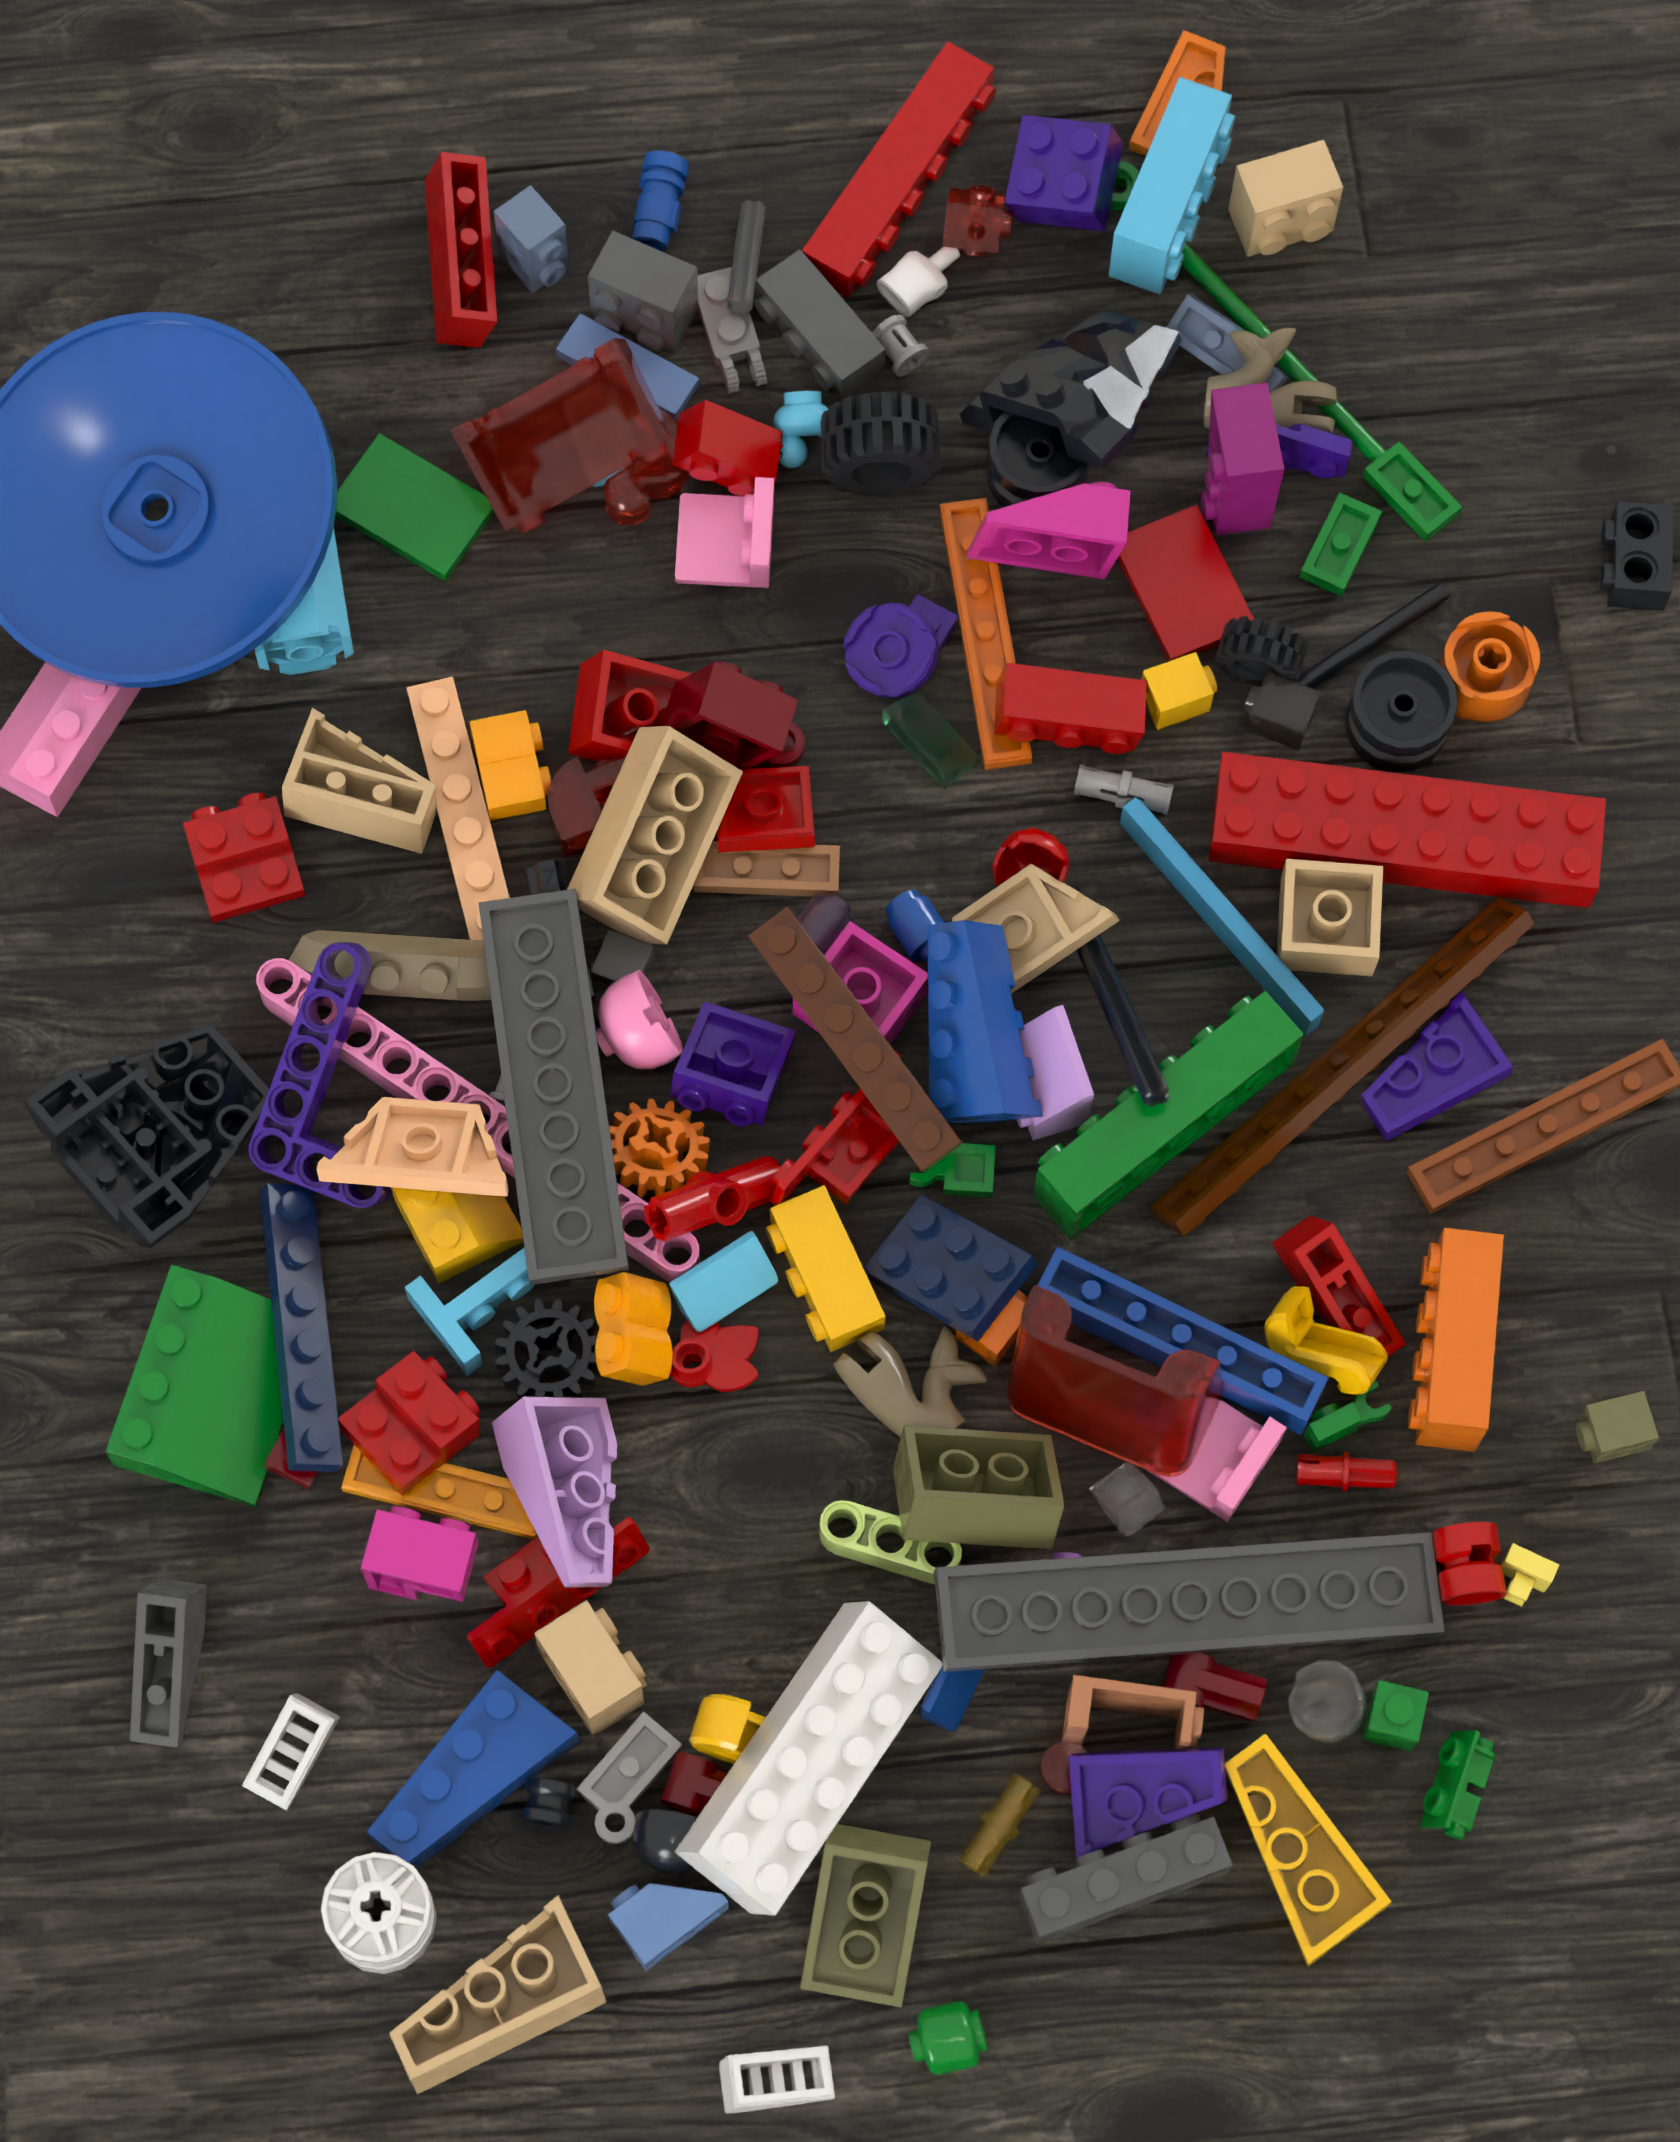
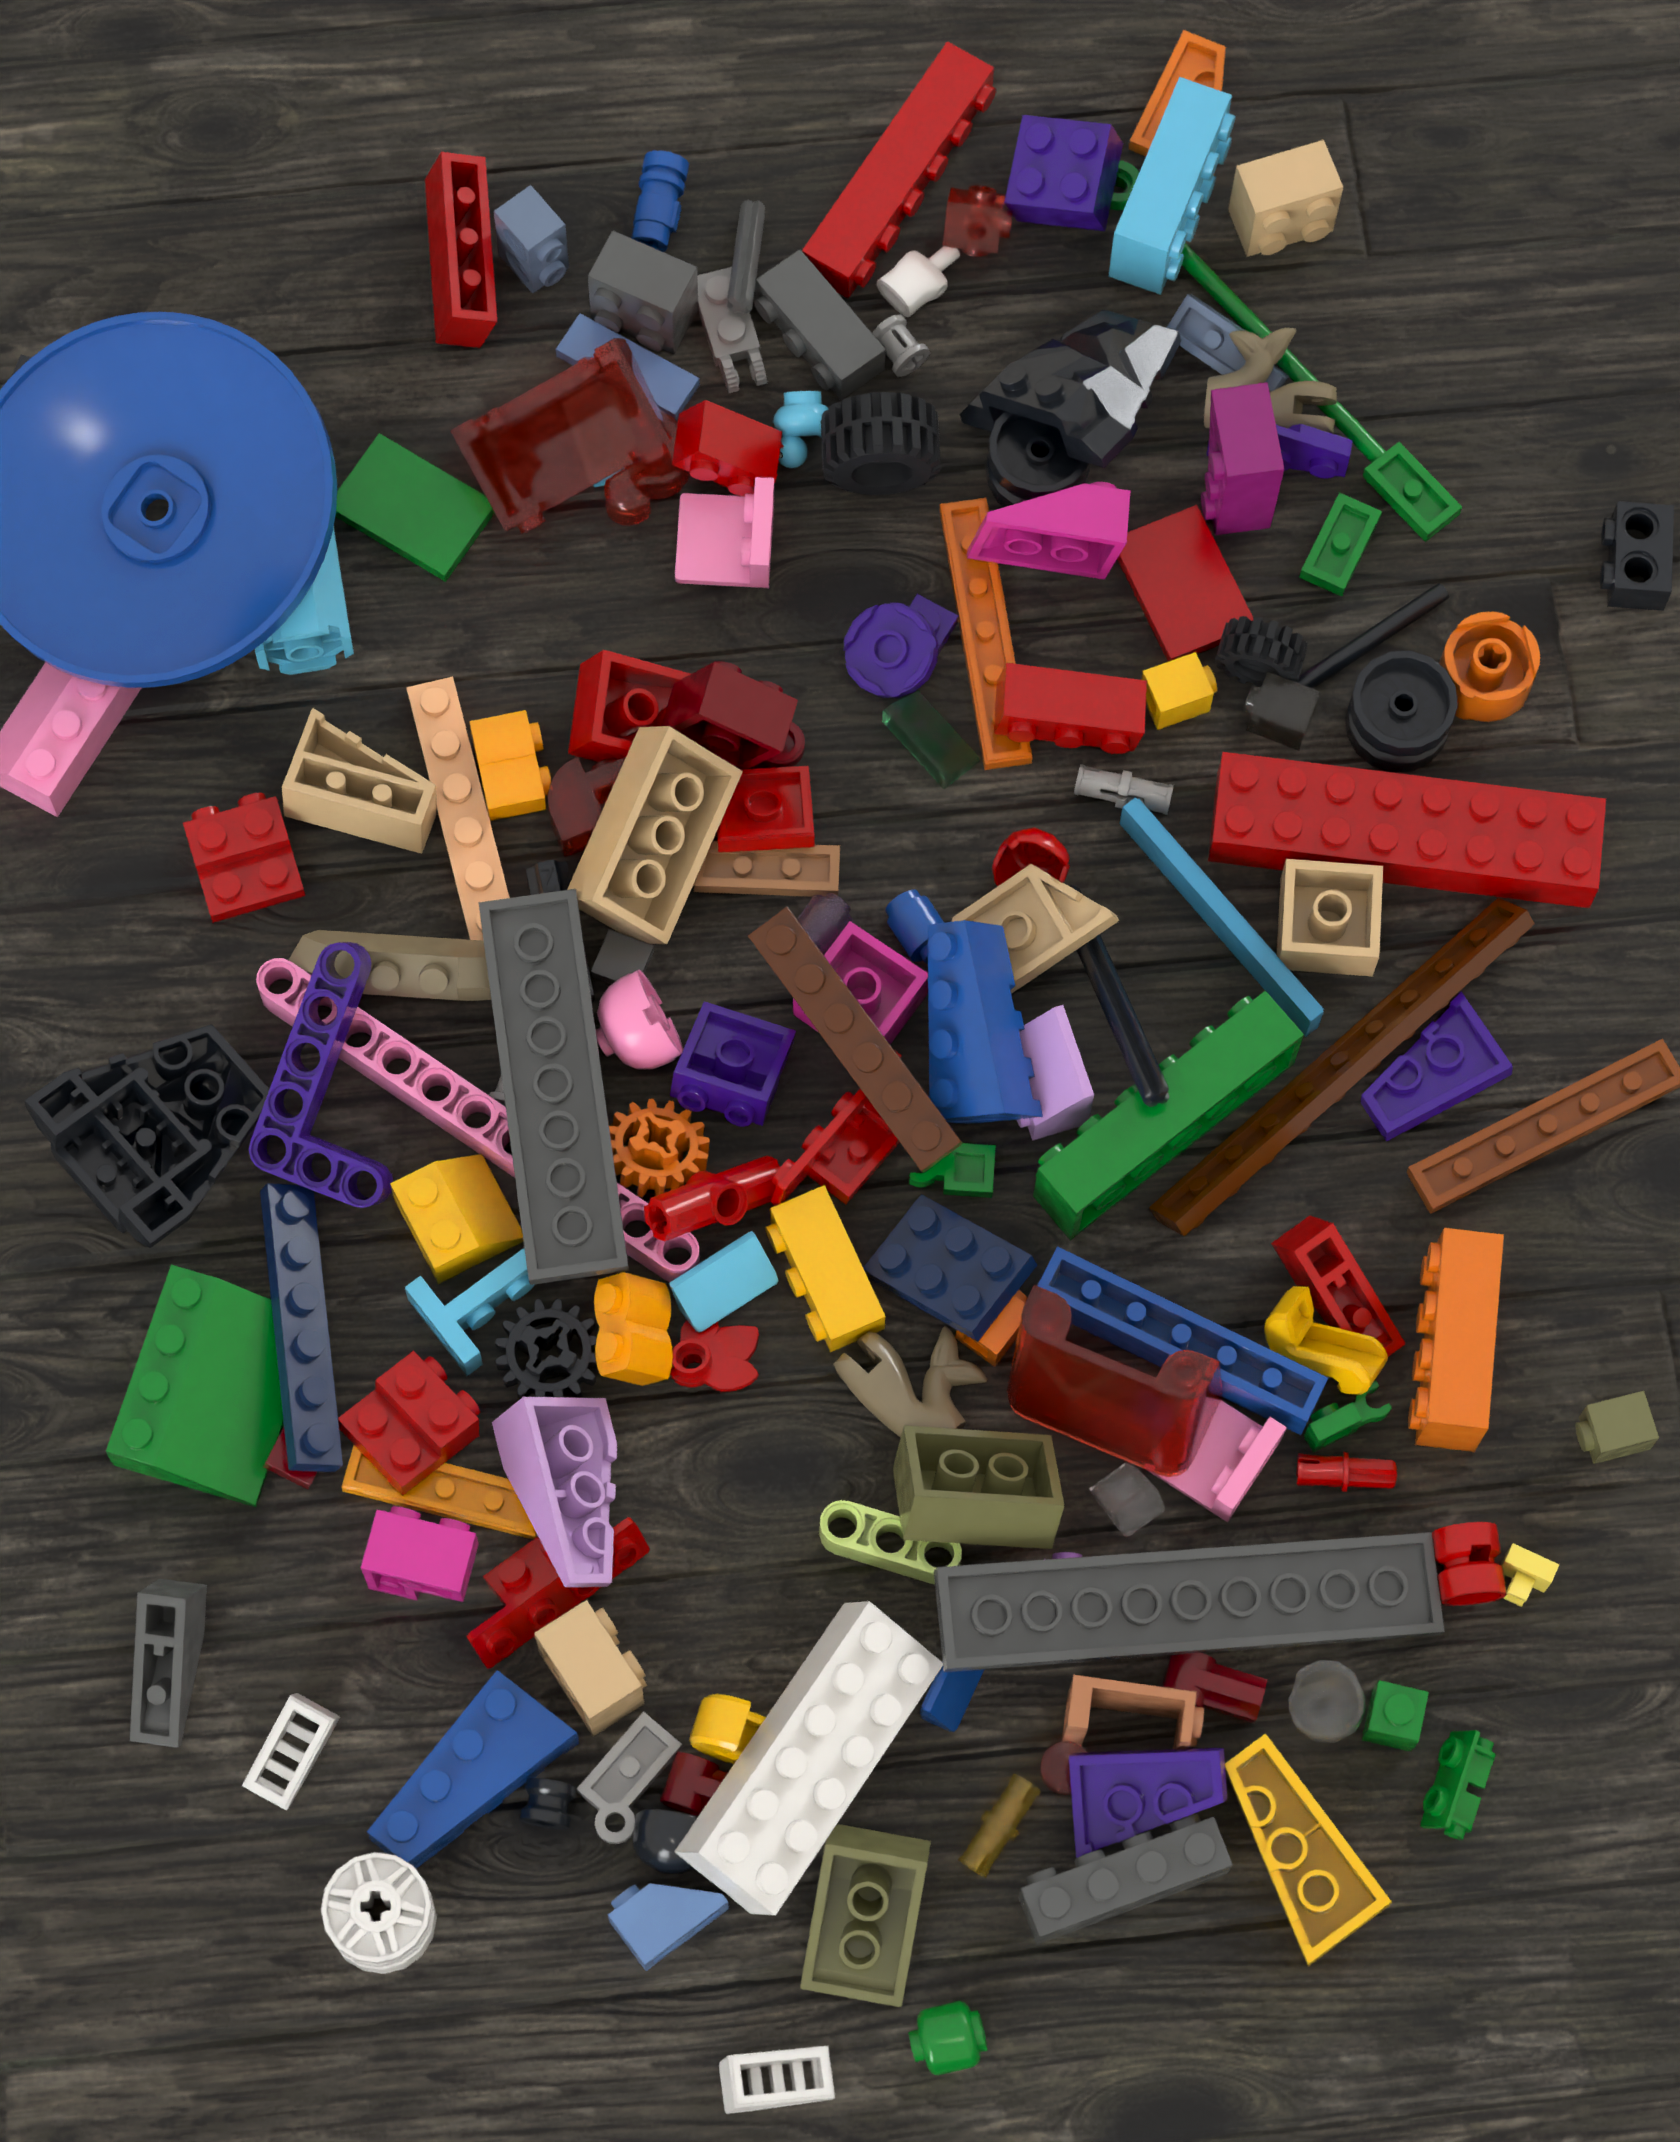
(419, 1148): light nougat wing -> none
(501, 2001): tan wedge -> none

